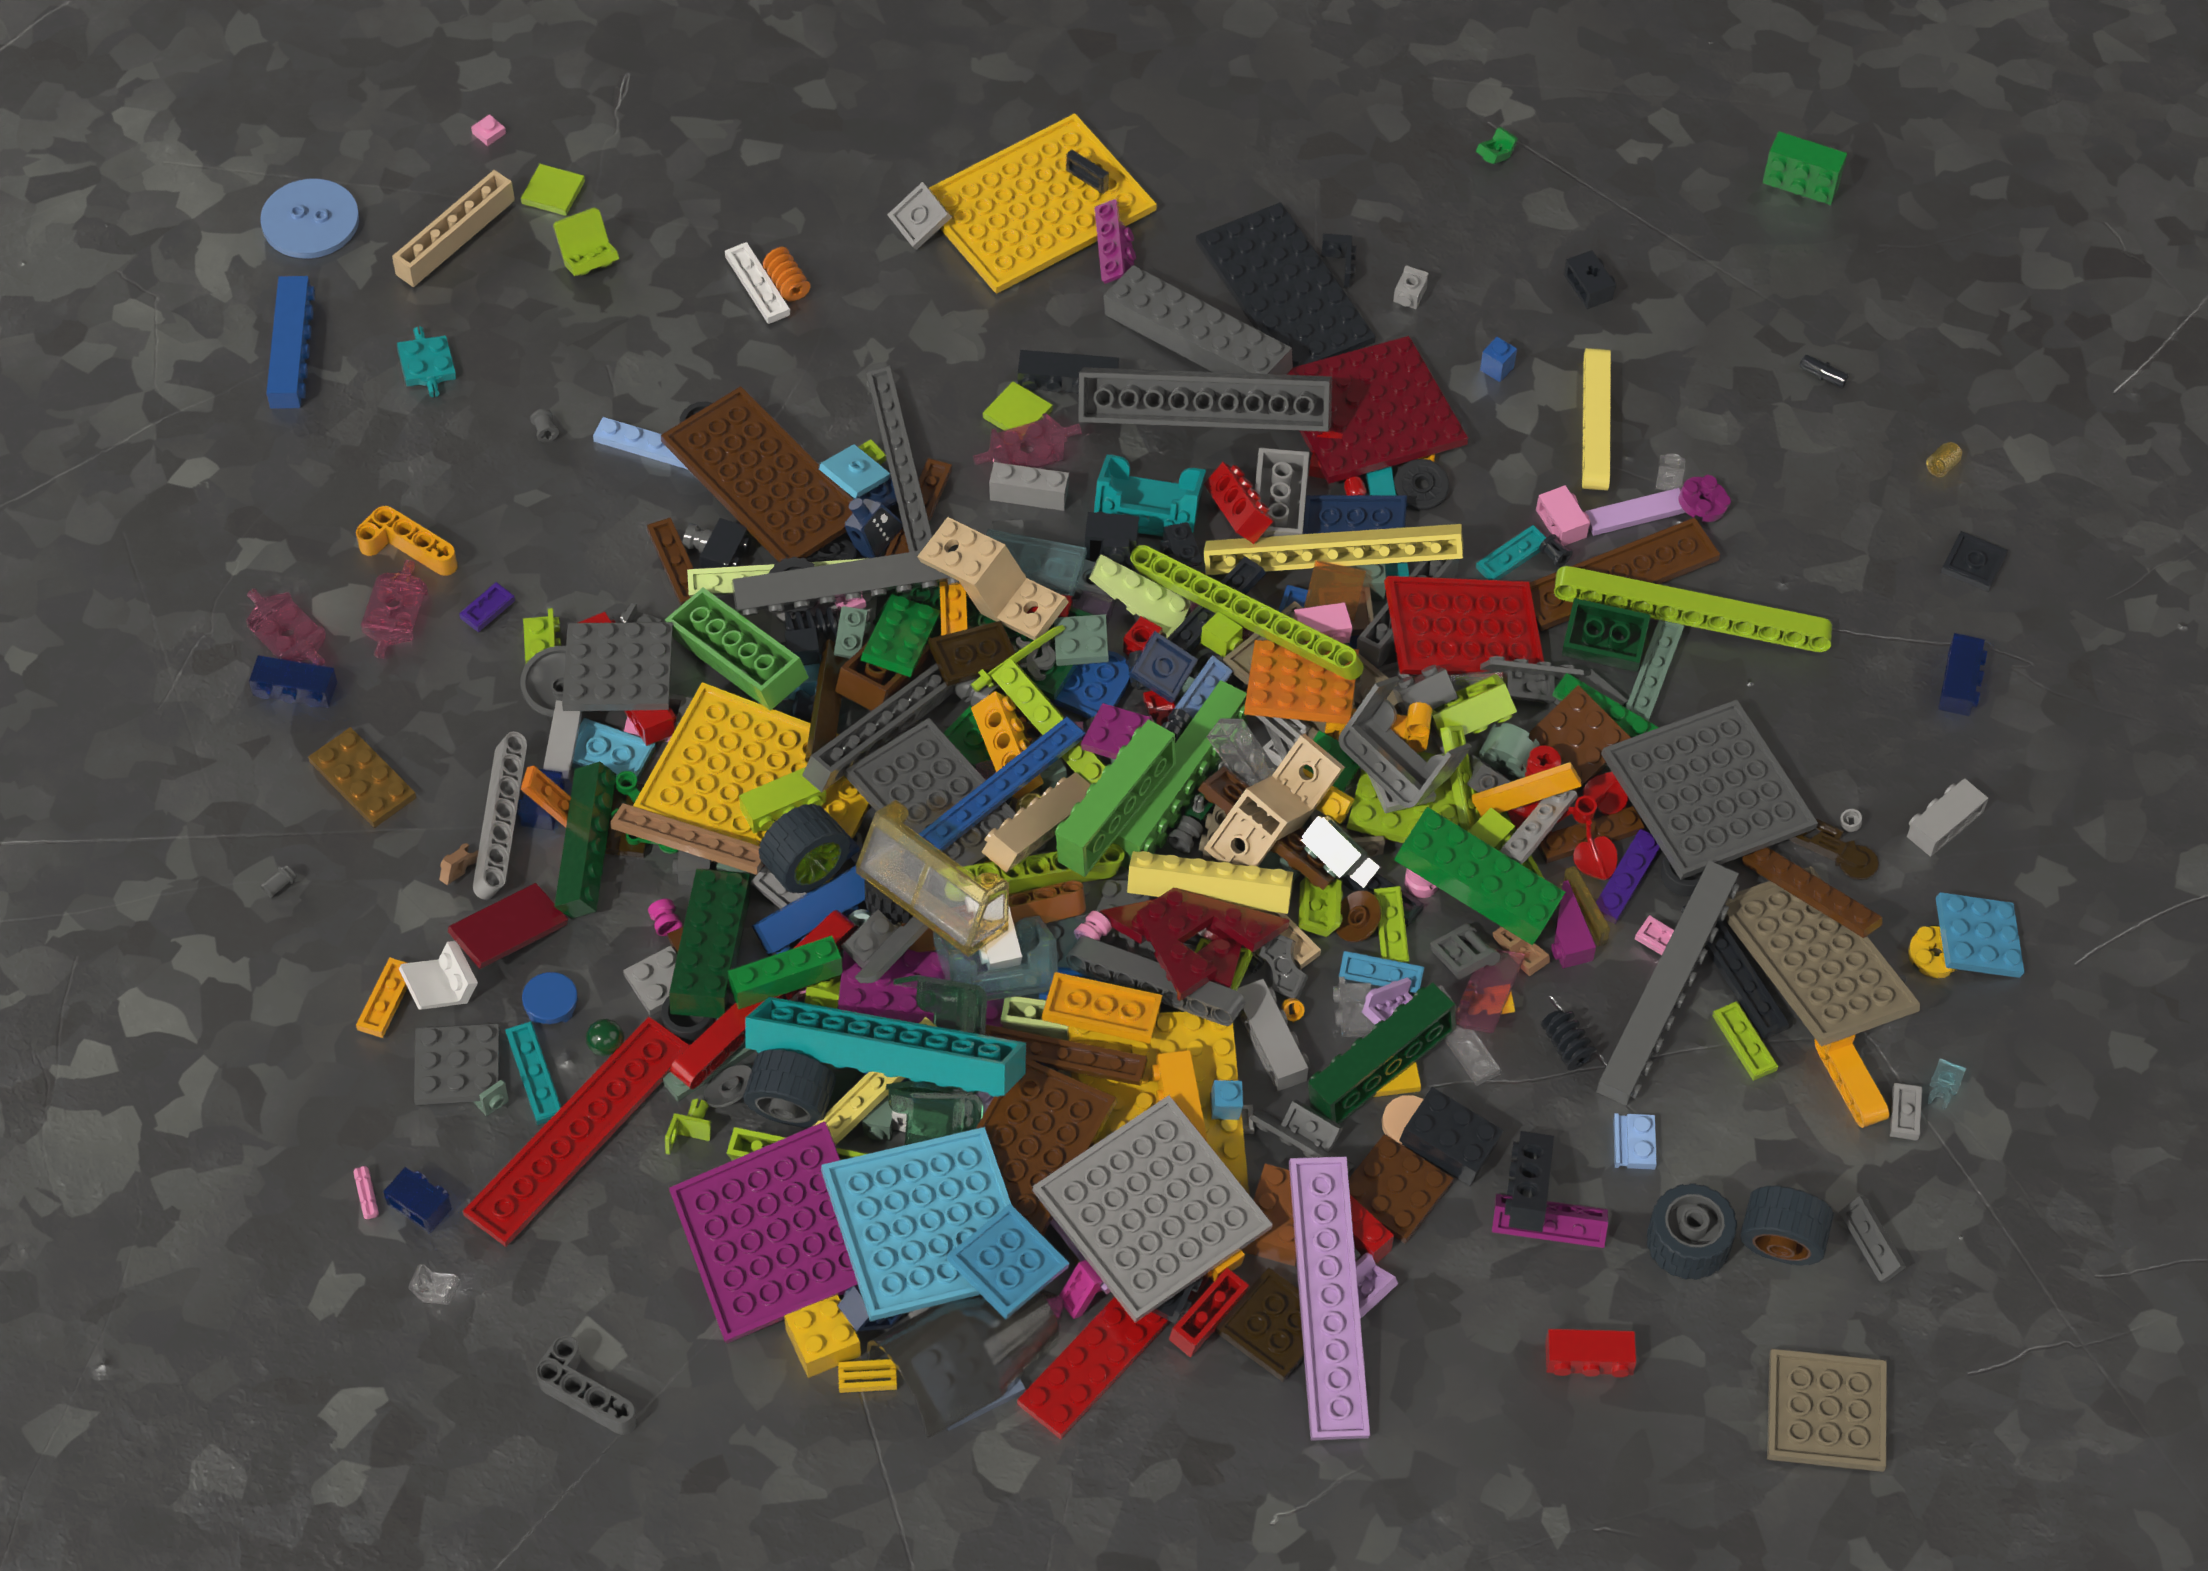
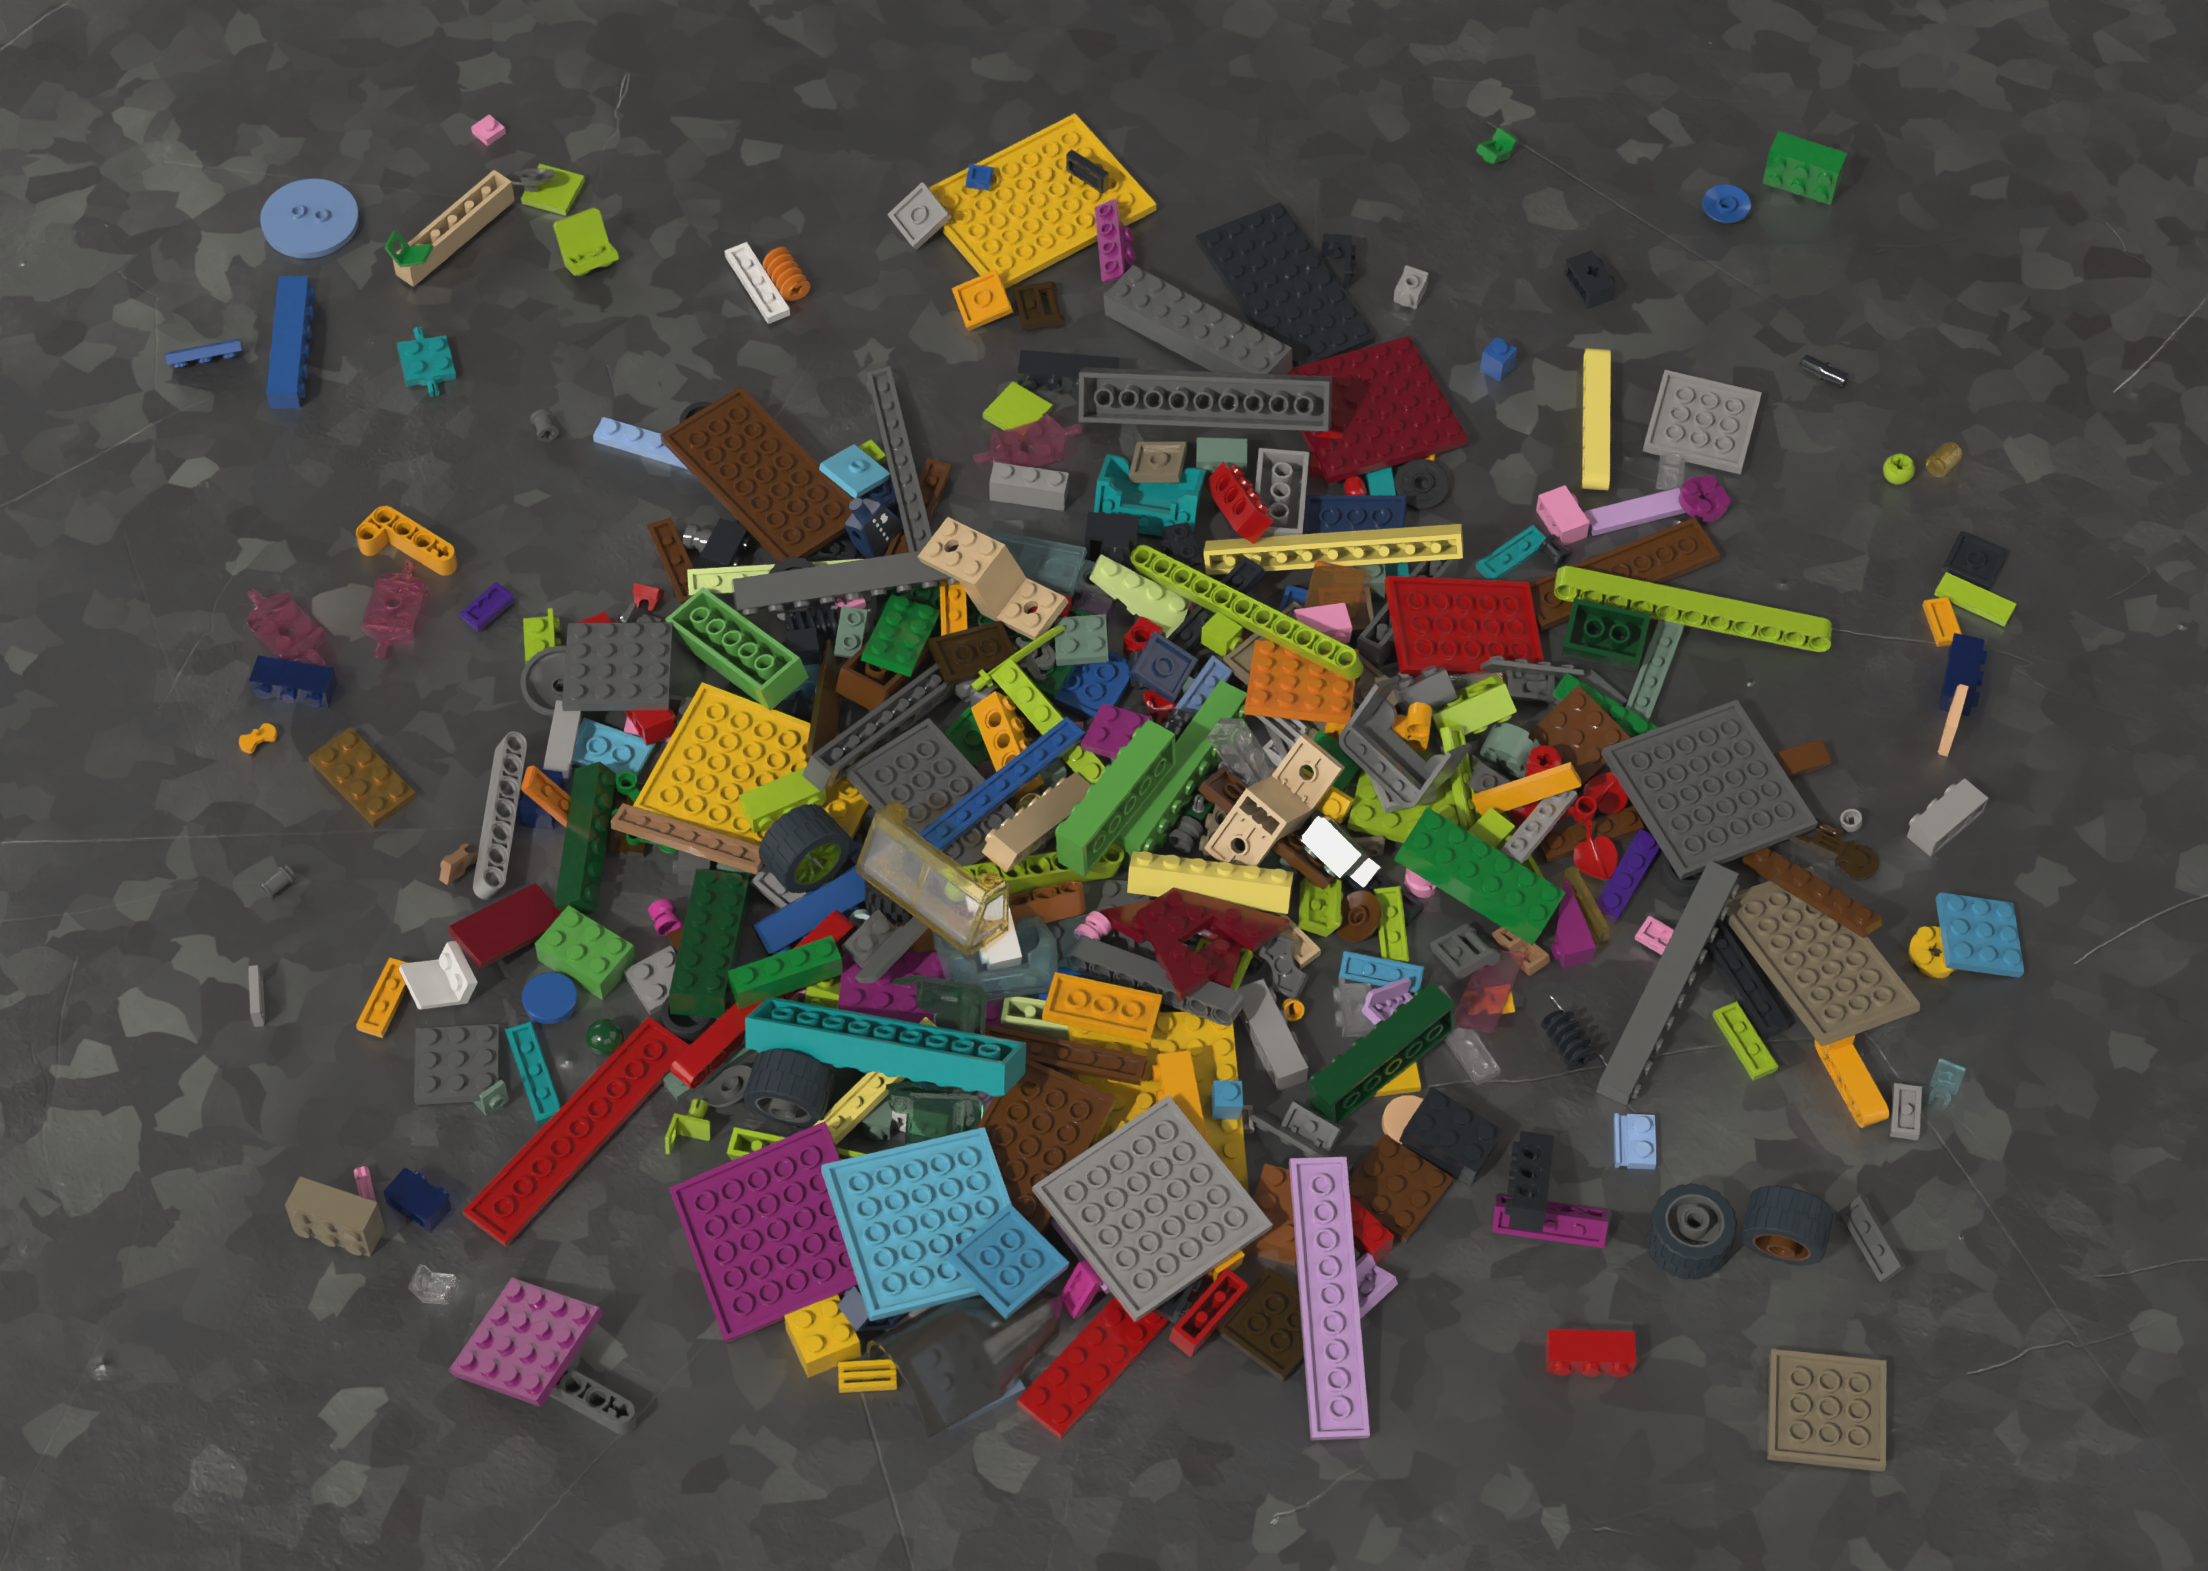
(203, 353): none -> blue plate
(250, 741): none -> light orange piece
(256, 994): none -> light grey tile
(334, 1217): none -> dark tan brick
(409, 254): none -> green bracket
(526, 1342): none -> magenta plate
(530, 178): none -> dark grey dish
(585, 952): none -> bright green brick
(644, 592): none -> red tile
(979, 177): none -> blue tile
(982, 300): none -> light orange tile
(1031, 309): none -> dark brown plate
(1158, 462): none -> dark tan plate
(1214, 451): none -> sand green brick
(1702, 421): none -> light grey plate
(1726, 203): none -> blue dish
(1803, 758): none -> reddish brown slope
(1898, 469): none -> lime piece
(1941, 620): none -> light orange tile
(1952, 720): none -> light nougat tile
(1975, 599): none -> lime tile

